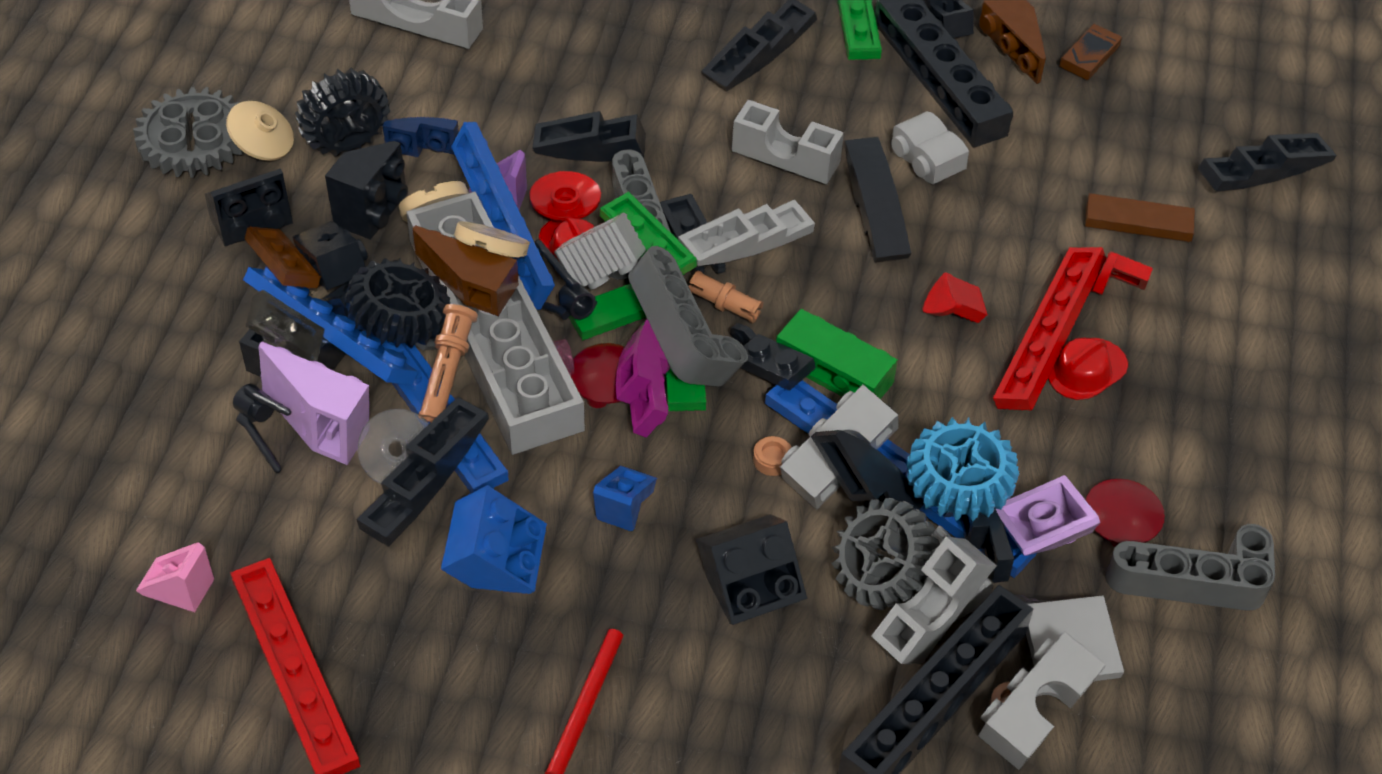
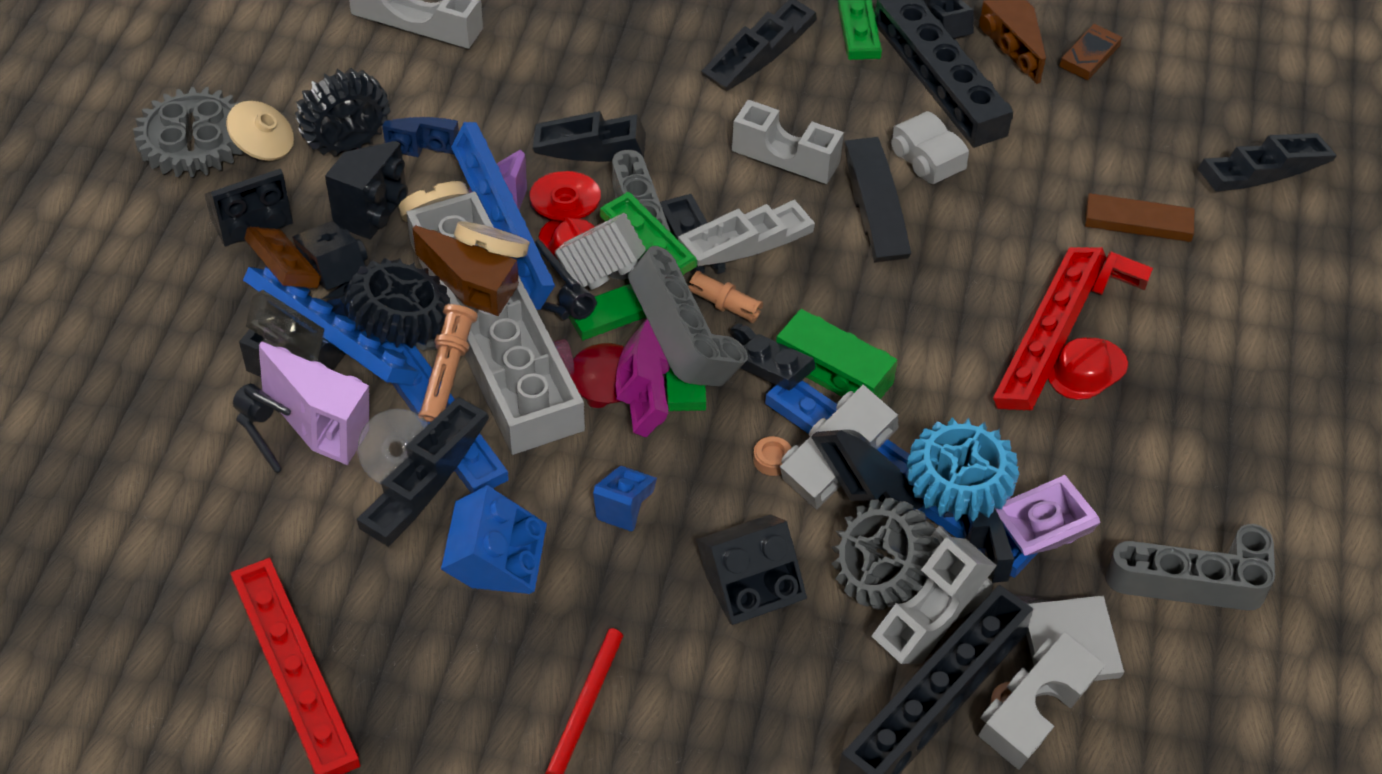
(179, 577): bright pink slope -> none
(957, 297): red tile -> none
(1126, 511): dark red dish -> none

